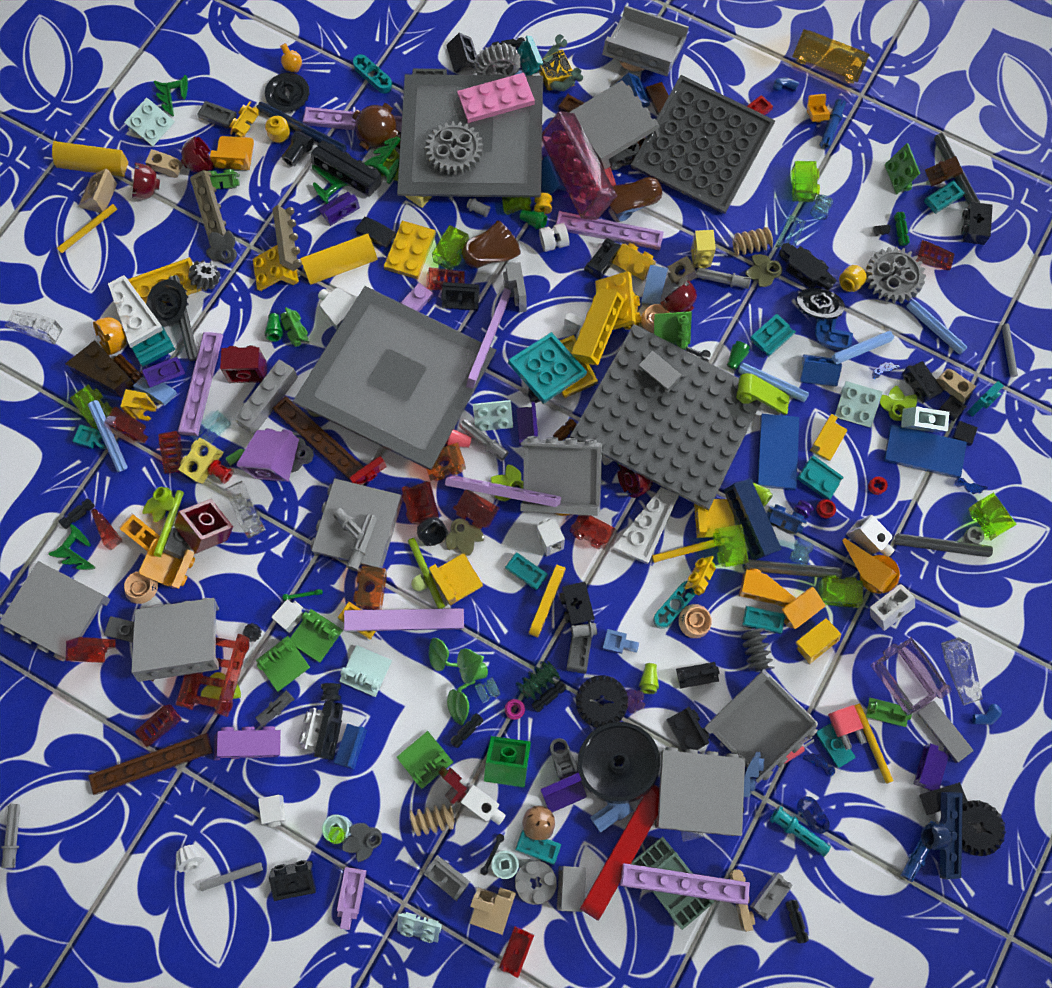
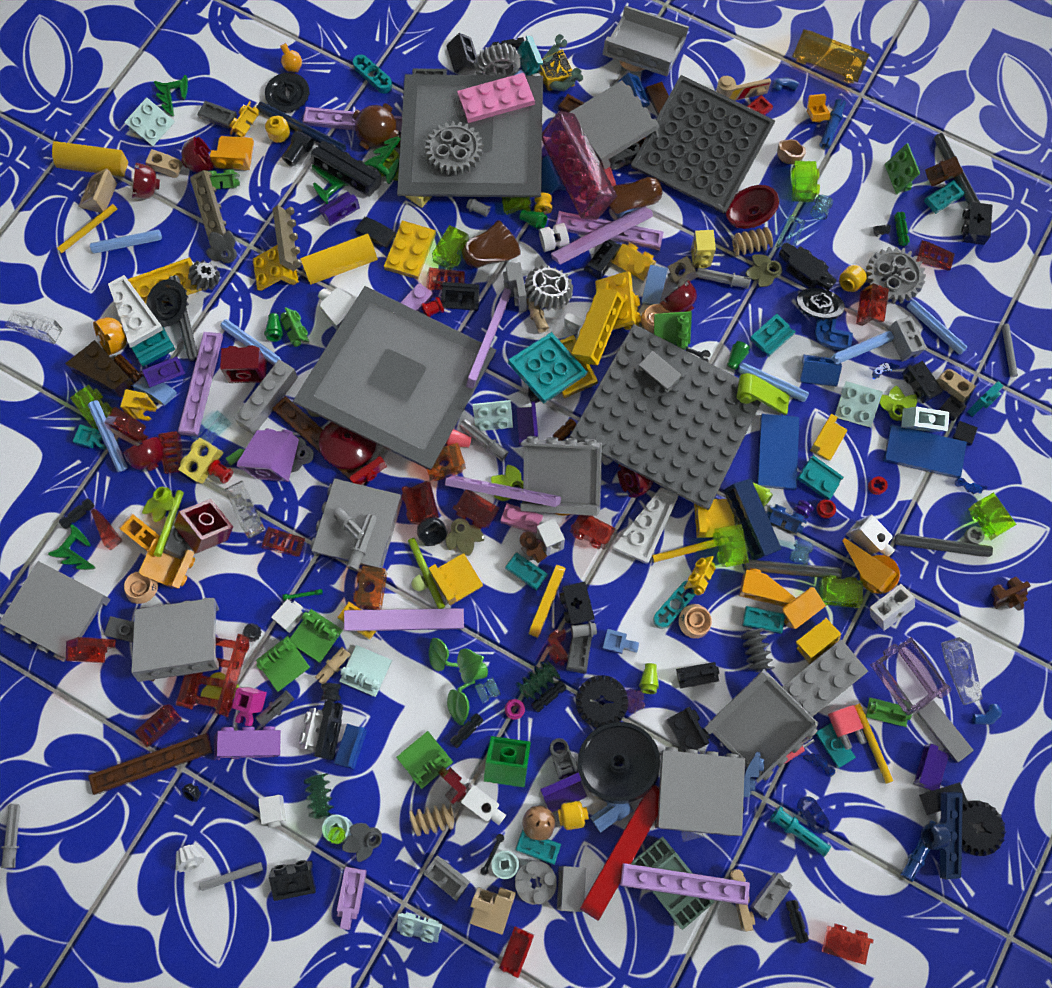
(125, 241): none -> light blue axle
(145, 455): none -> dark red cylinder
(191, 792): none -> black piece
(247, 340): none -> light blue axle
(248, 701): none -> dark pink brick
(274, 547): none -> clear red slope
(318, 796): none -> clear green piece
(332, 665): none -> tan pin
(342, 451): none -> dark red dish
(432, 307): none -> red bush
(521, 519): none -> bright pink plate
(532, 546): none -> reddish brown hips
(537, 315): none -> tan pin
(553, 287): none -> light grey gear
(556, 651): none -> clear red bracket
(572, 815): none -> yellow head
(601, 235): none -> lavender tile
(728, 88): none -> tan door
(753, 206): none -> dark red dish
(790, 151): none -> medium nougat helmet
(825, 678): none -> light grey brick
(847, 944): none -> clear red bracket
(872, 304): none -> clear red bracket
(907, 338): none -> light grey hinge
(1013, 597): none -> reddish brown hips

